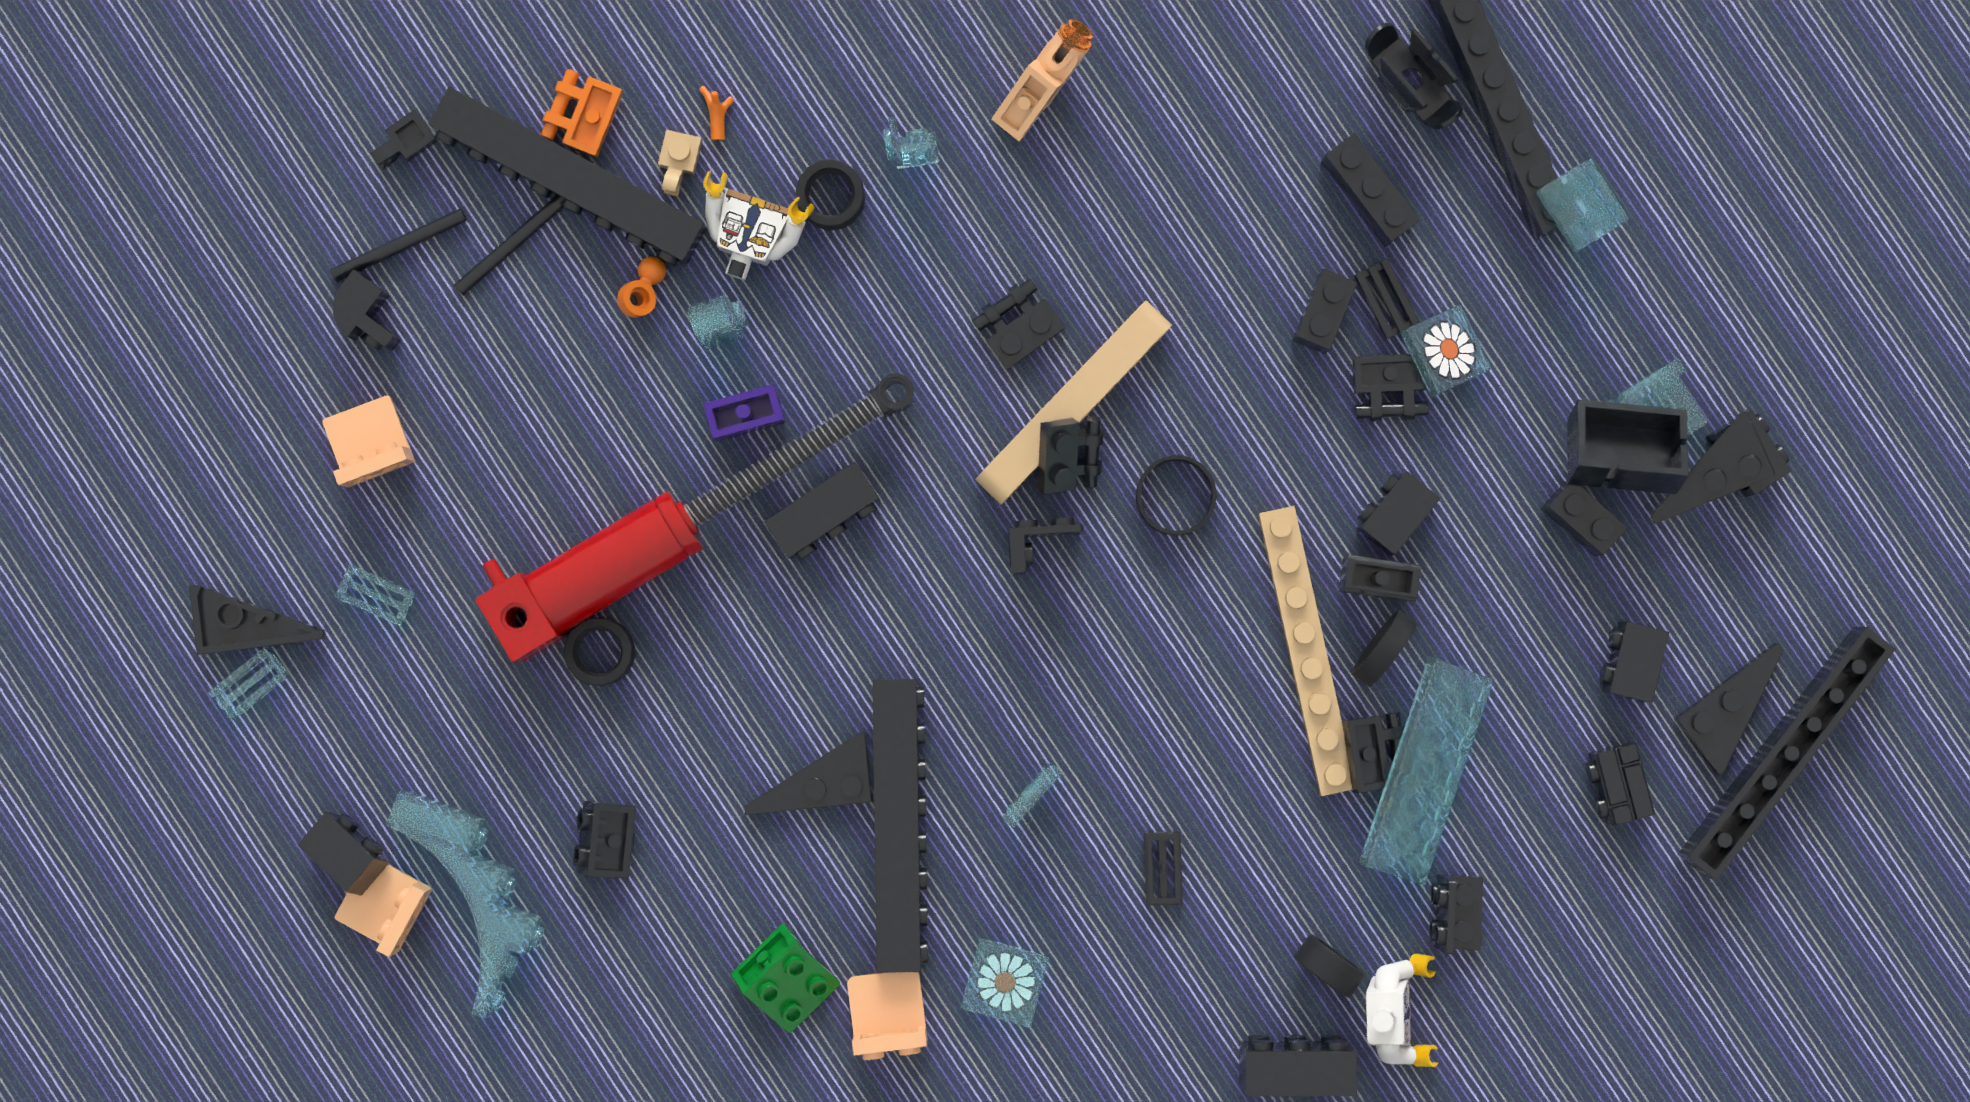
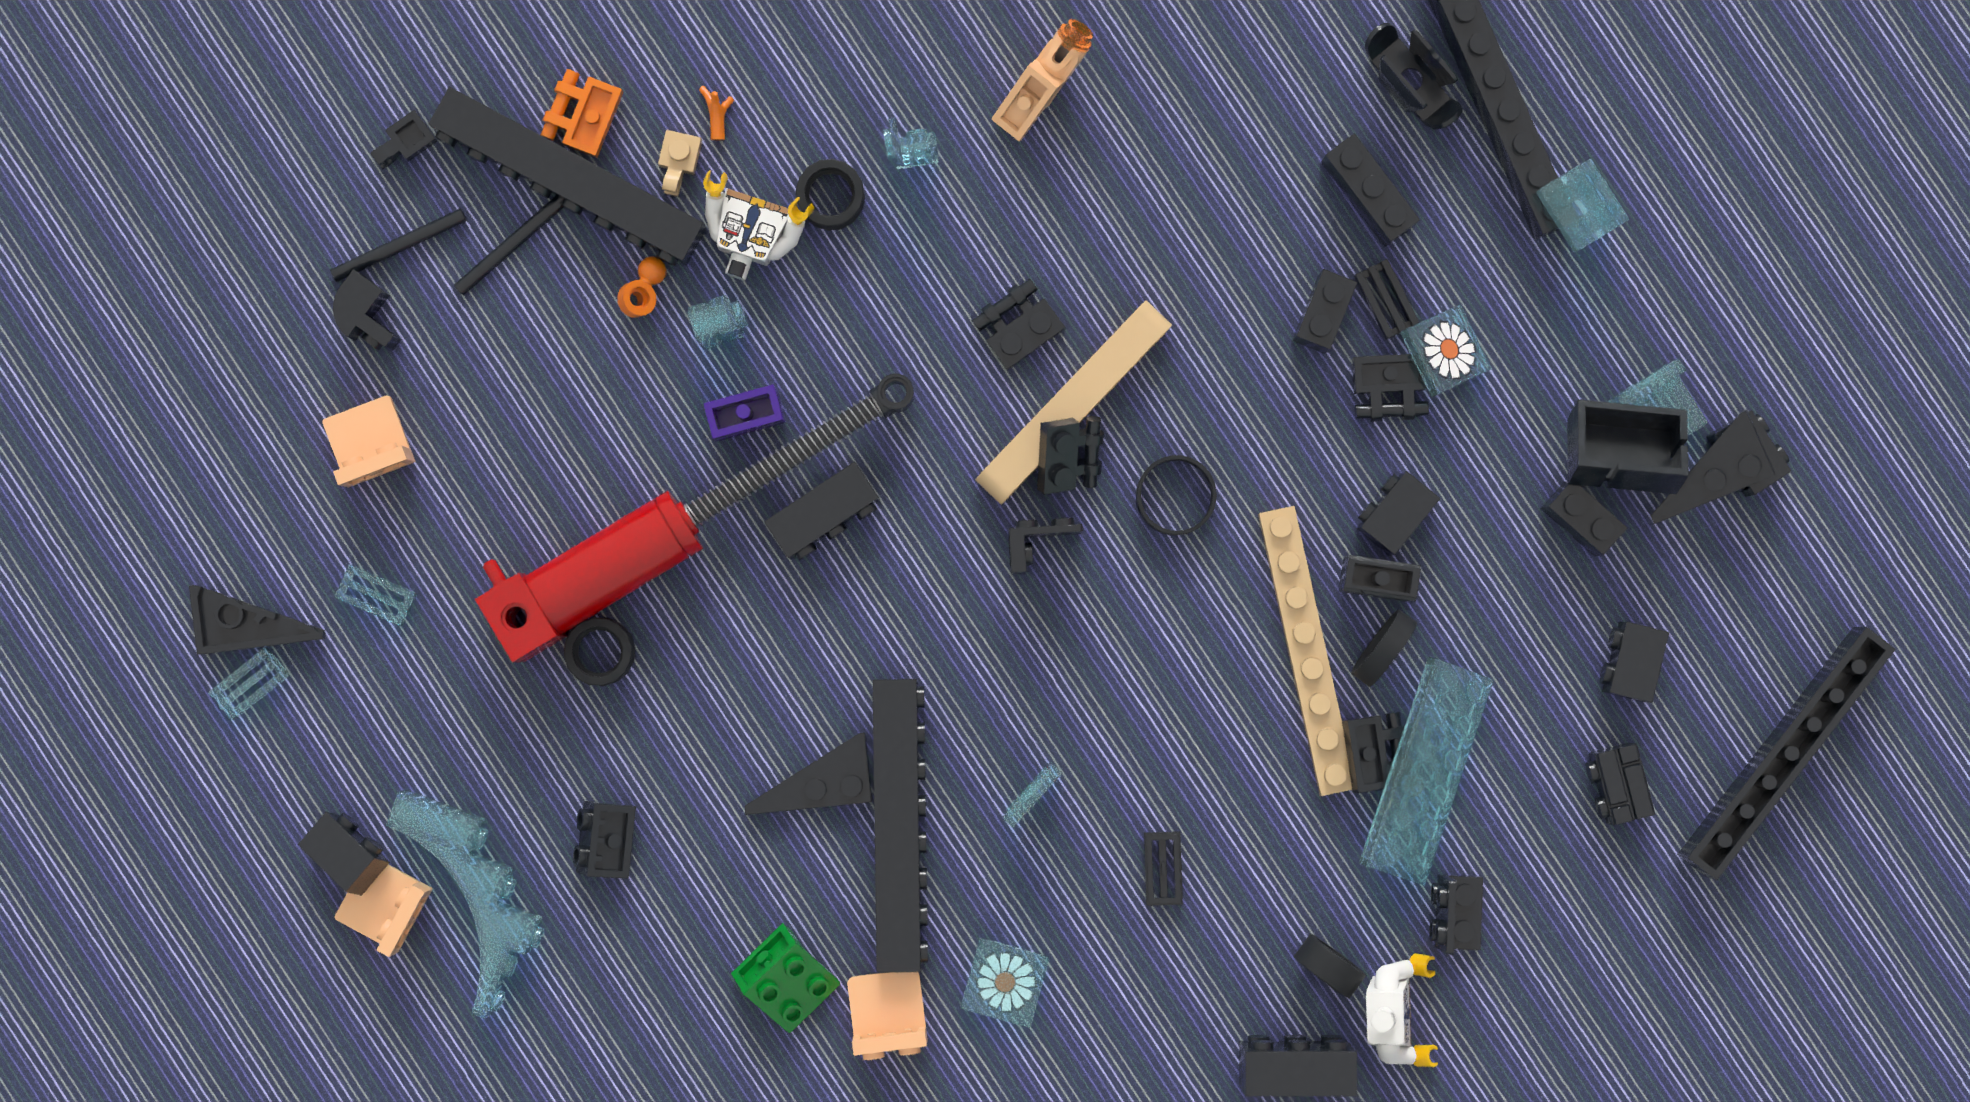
(1722, 715): black wing -> none

